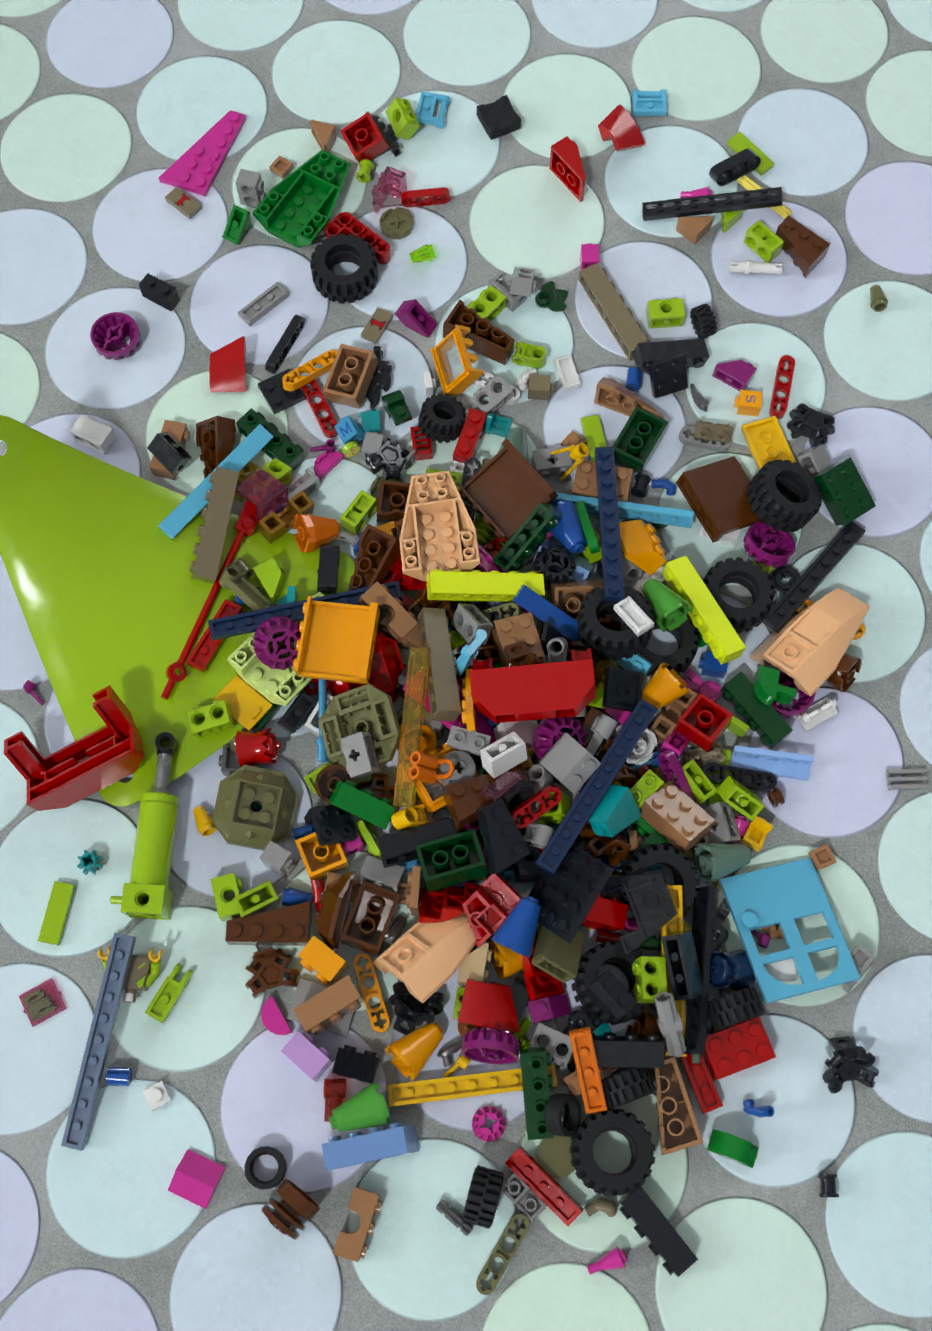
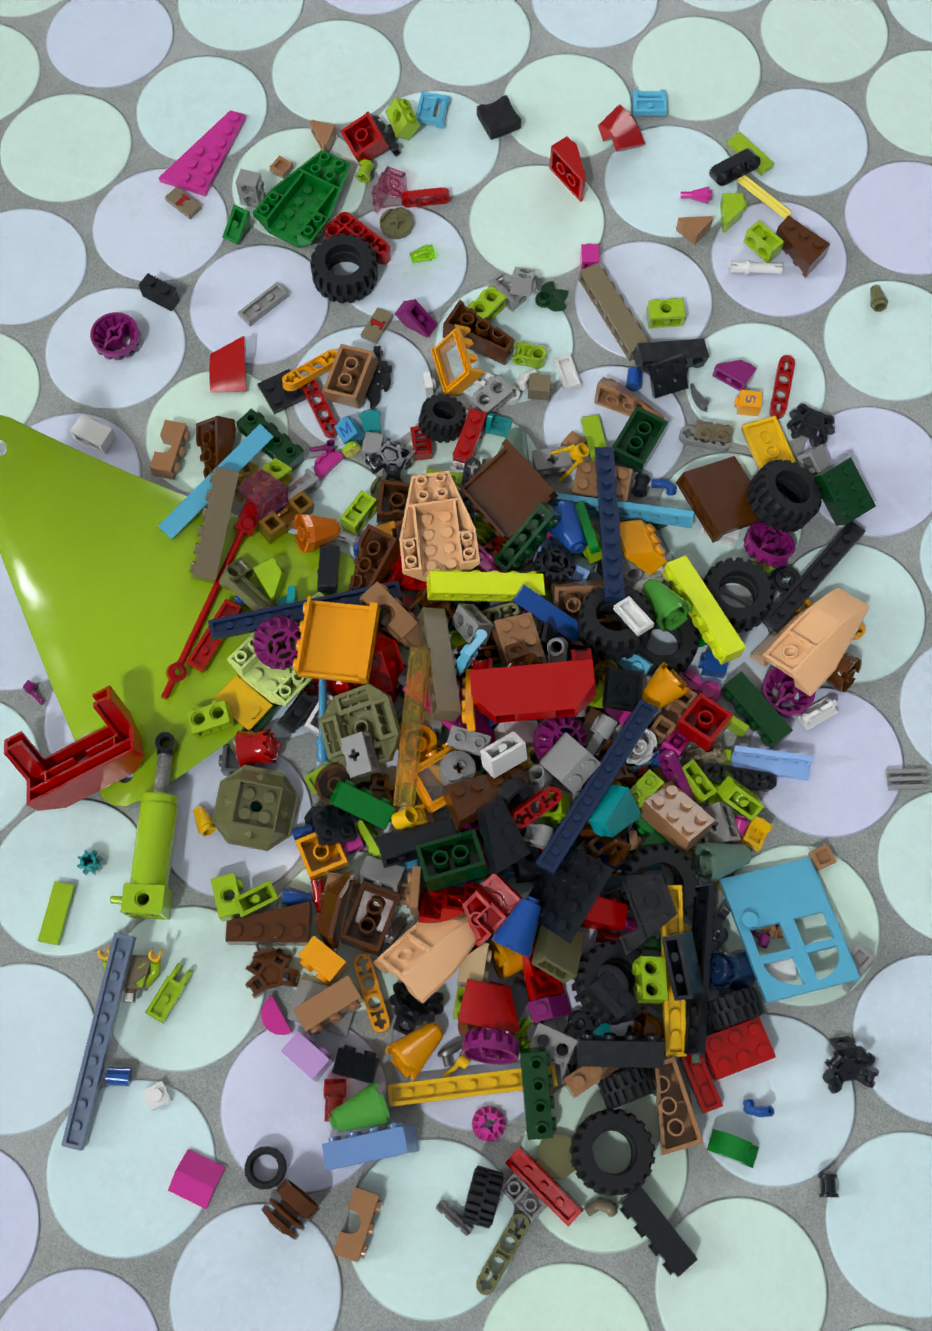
(42, 1002): piece -> none
(169, 452): black hinge -> none
(278, 859): light grey brick -> none
(285, 344): black beam -> none
(396, 407): dark green brick -> none
(426, 767): orange piece -> none
(501, 785): clear pink piece -> none
(554, 1111): black tyre -> none
(587, 1070): orange tile -> none
(612, 1260): dark pink cone -> none
(670, 1024): light grey piece -> none
(703, 321): black tyre -> none
(712, 204): black plate -> none
(768, 689): green brick -> none
(775, 797): reddish brown bush -> none

